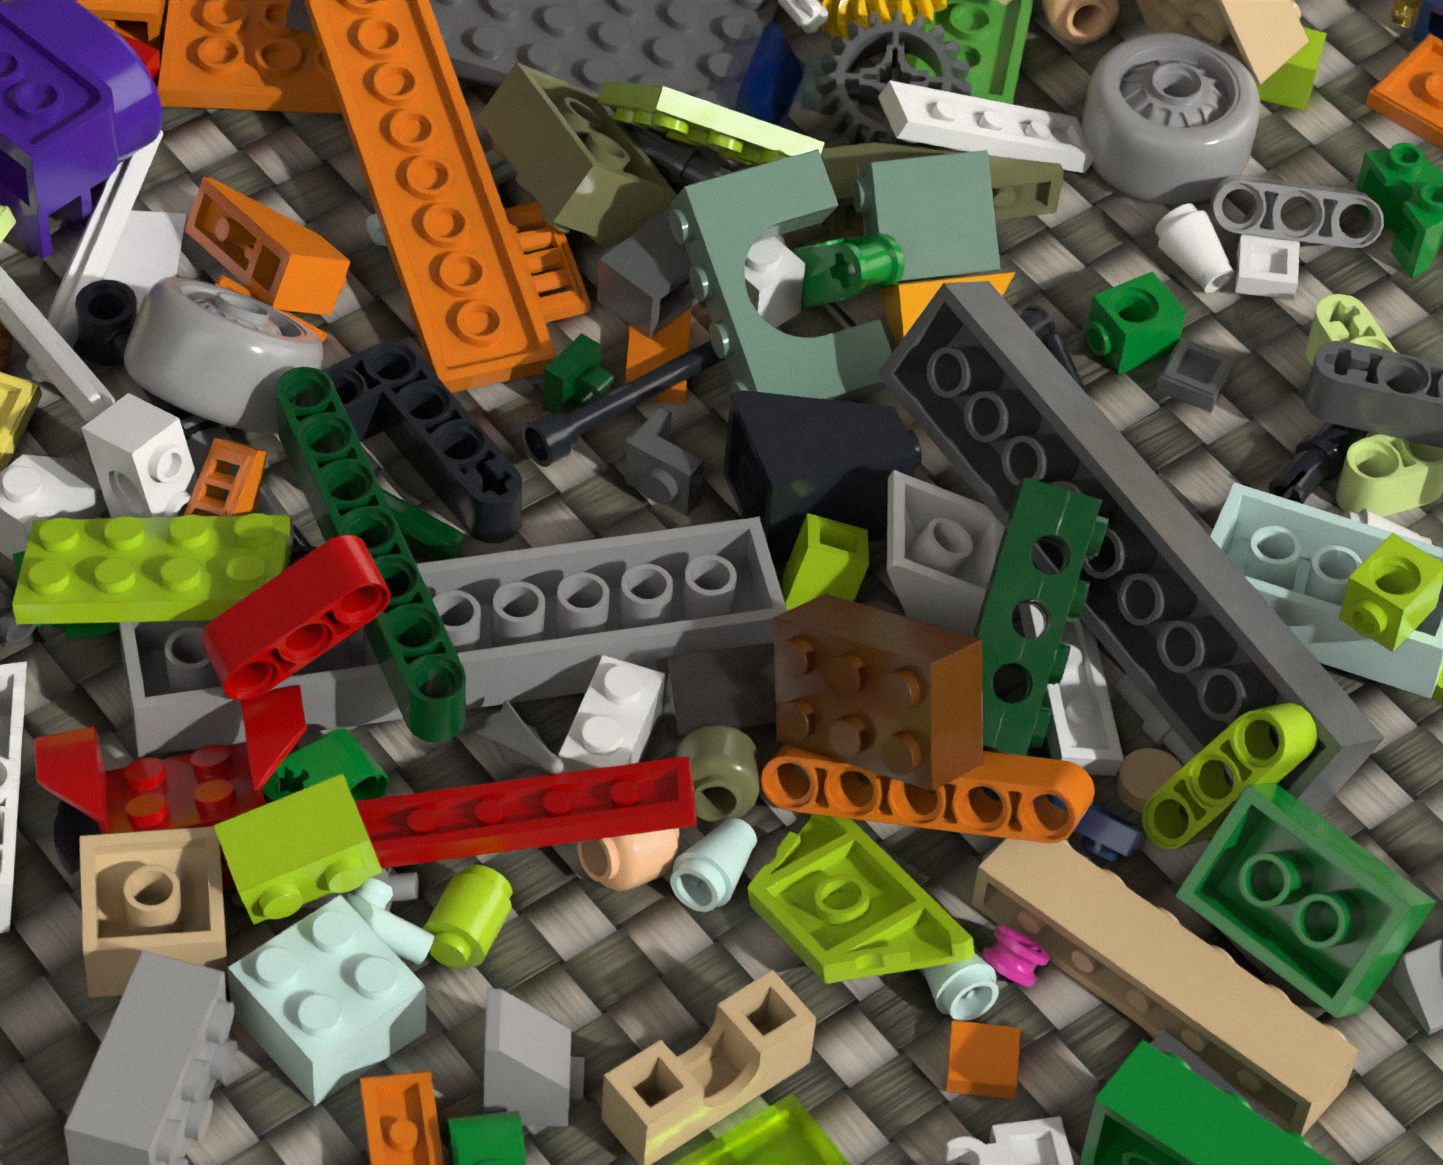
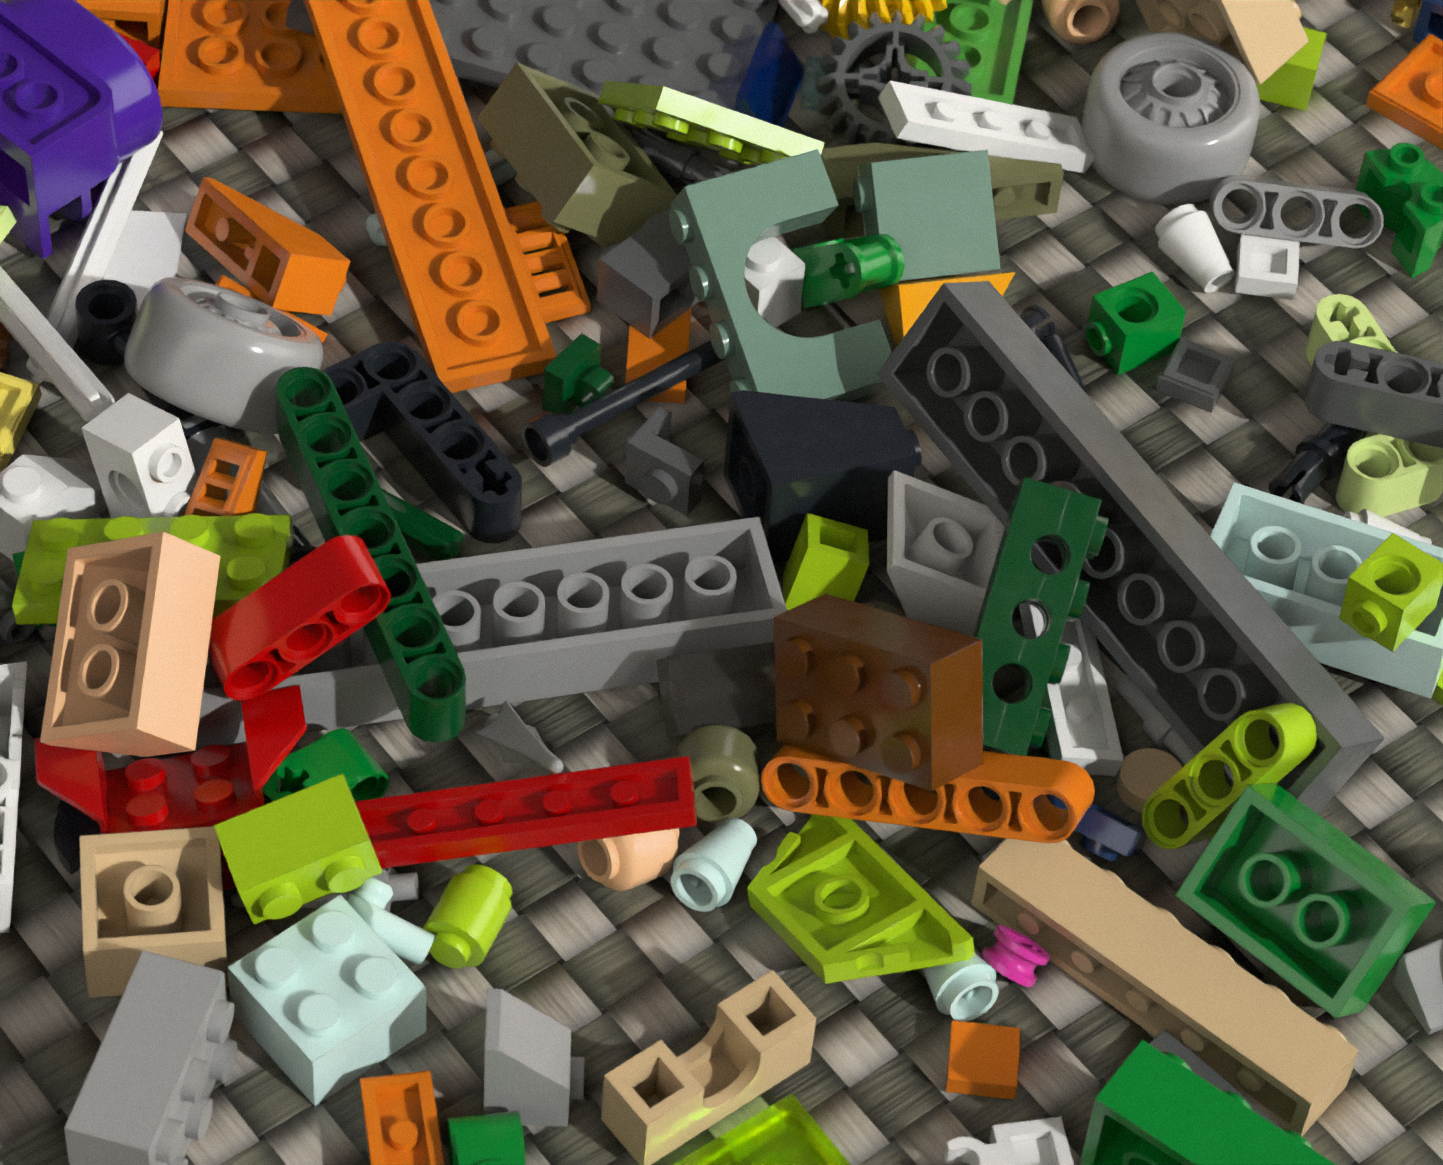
(131, 646): none -> light nougat slope
(615, 717): white brick -> none

